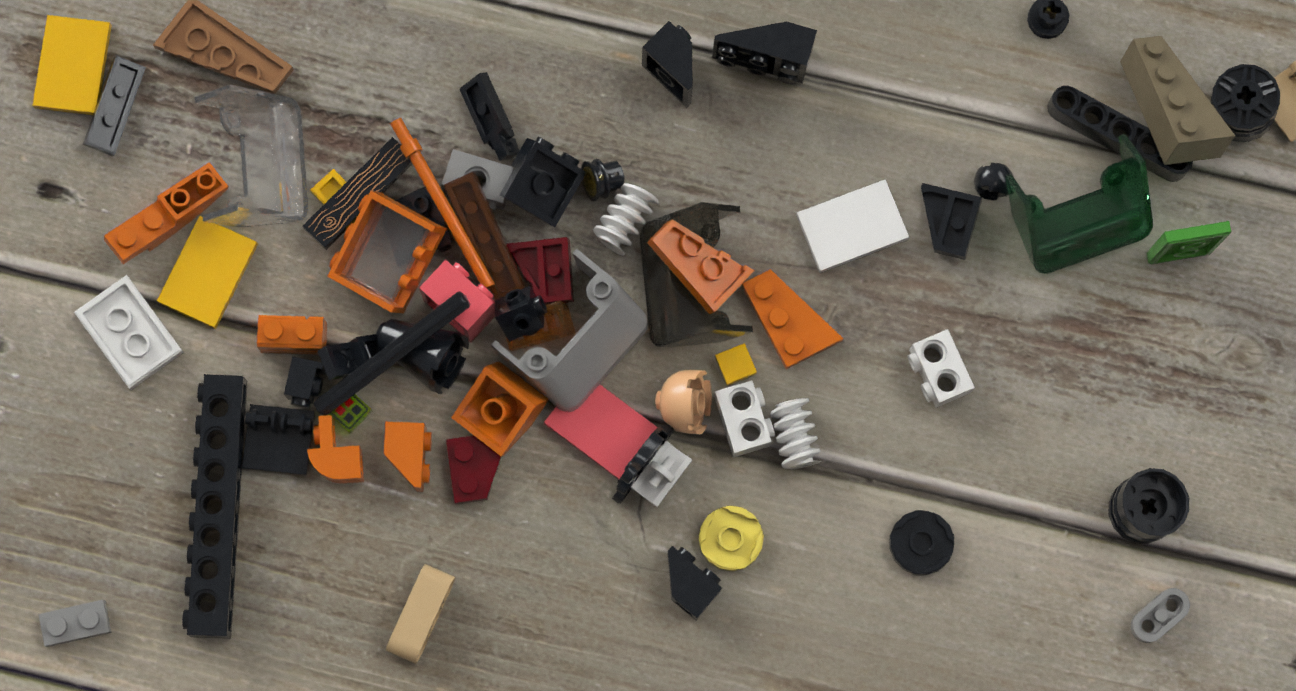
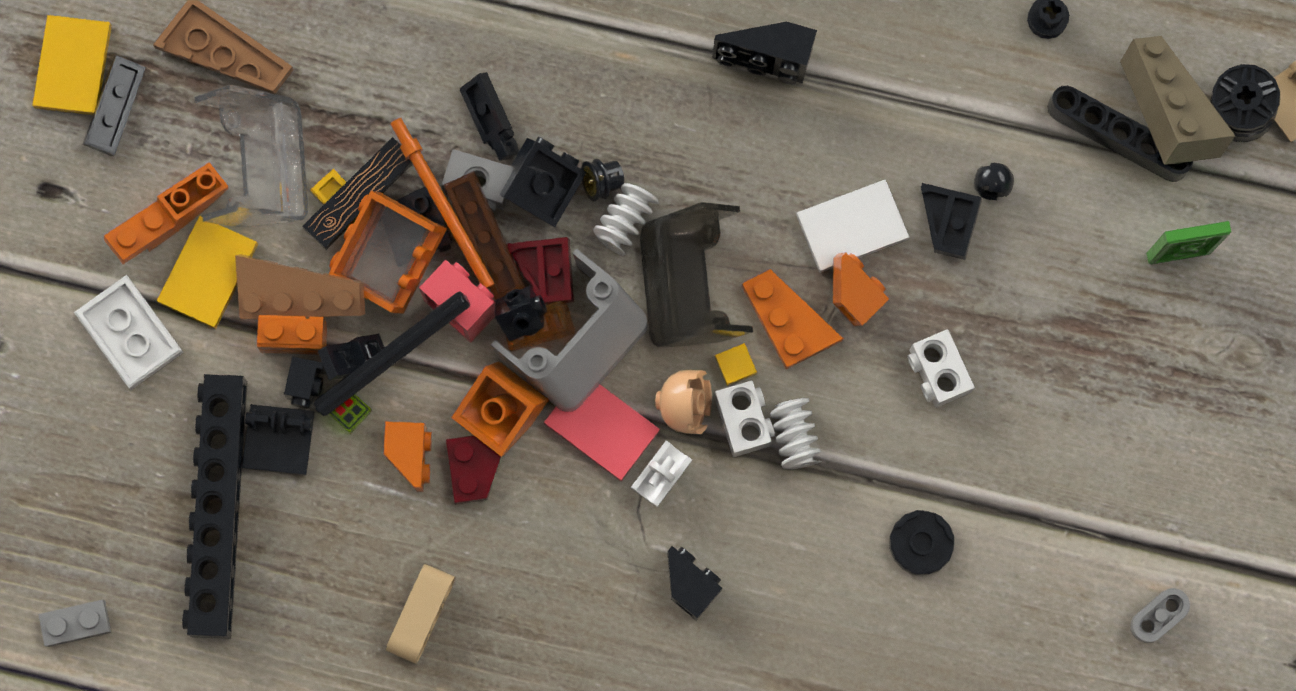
(294, 291): none -> medium nougat wing
(332, 462): orange brick -> none
(433, 362): black cone -> none
(641, 460): black tile -> none
(669, 60): black slope -> none
(701, 268): orange wing -> none
(731, 538): light yellow tile -> none
(854, 291): none -> orange slope
(1090, 223): clear green windscreen -> none
(1165, 500): black wheel -> none

